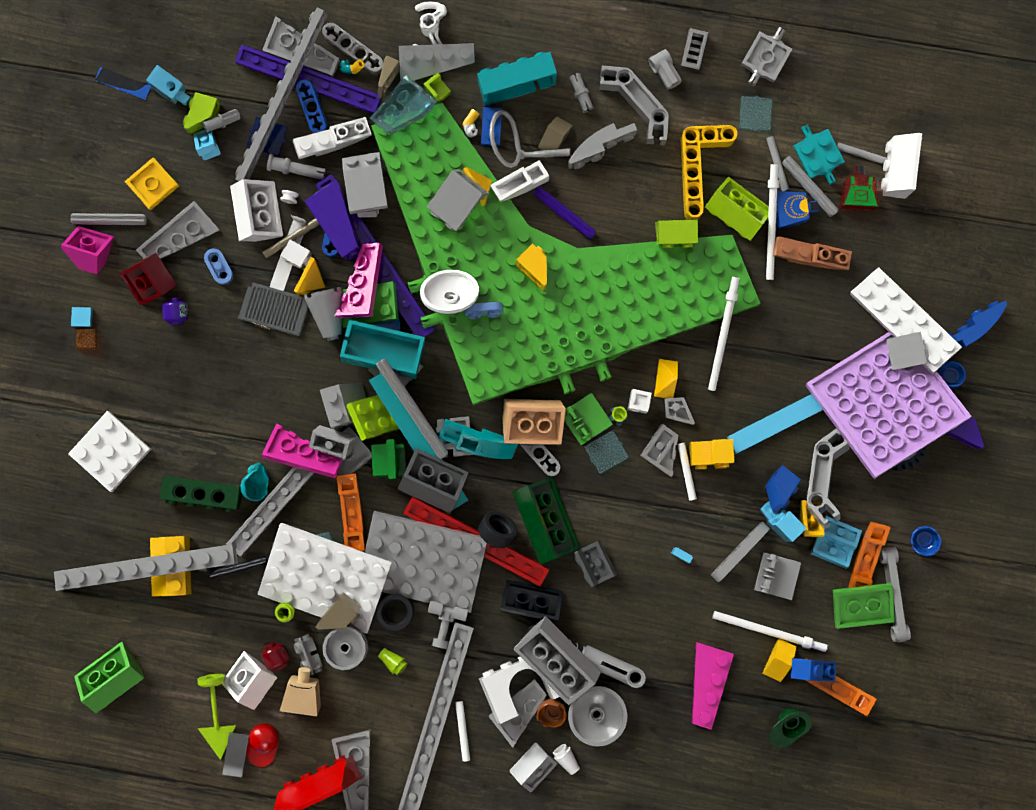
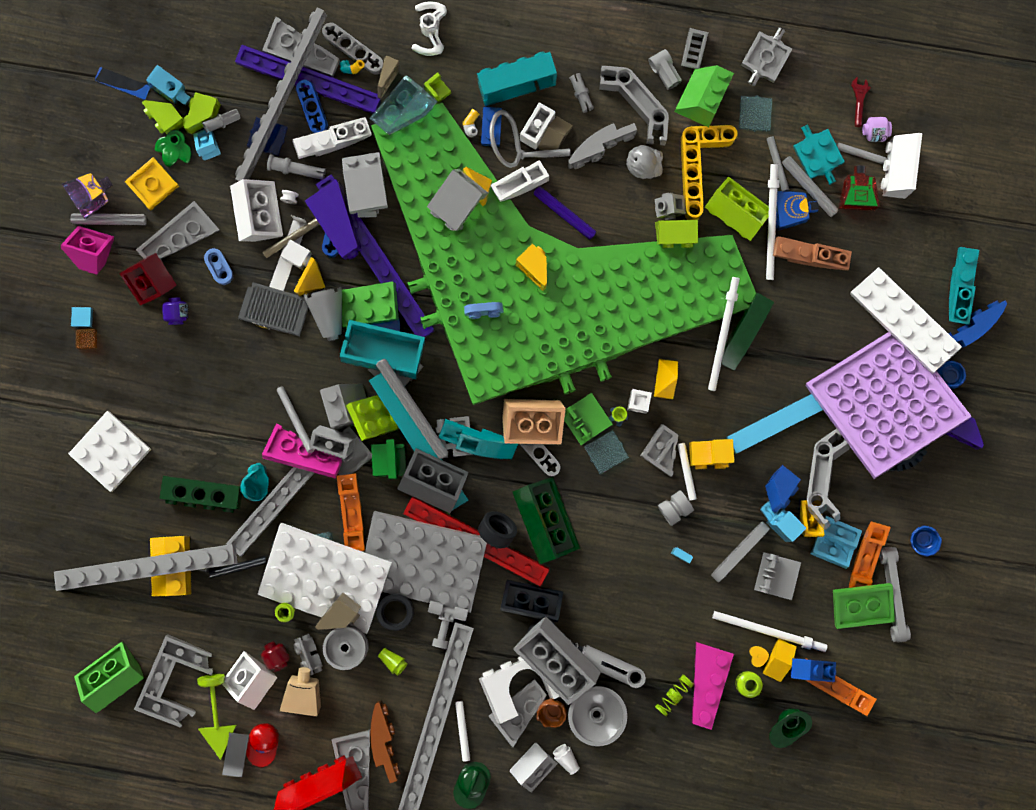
(88, 193): none -> clear purple torso
(151, 699): none -> light grey wedge
(164, 114): none -> lime slope
(173, 151): none -> green plate
(295, 419): none -> light grey bar
(362, 284): wing -> none
(381, 733): none -> dark orange slope
(427, 60): light grey wing -> none
(449, 291): white dish -> none
(471, 785): none -> dark green piece
(537, 125): none -> white brick
(595, 563): dark grey bracket -> none
(647, 164): none -> light grey hair
(670, 206): none -> light grey brick
(675, 696): none -> lime piece
(676, 507): none -> light grey wheel
(678, 410): light grey piece -> none
(704, 94): none -> bright green slope
(746, 330): none -> dark green slope
(749, 684): none -> lime head
(759, 656): none -> yellow piece
(860, 91): none -> dark red piece
(877, 129): none -> lavender head
(906, 351): light grey piece -> none
(962, 286): none -> teal slope

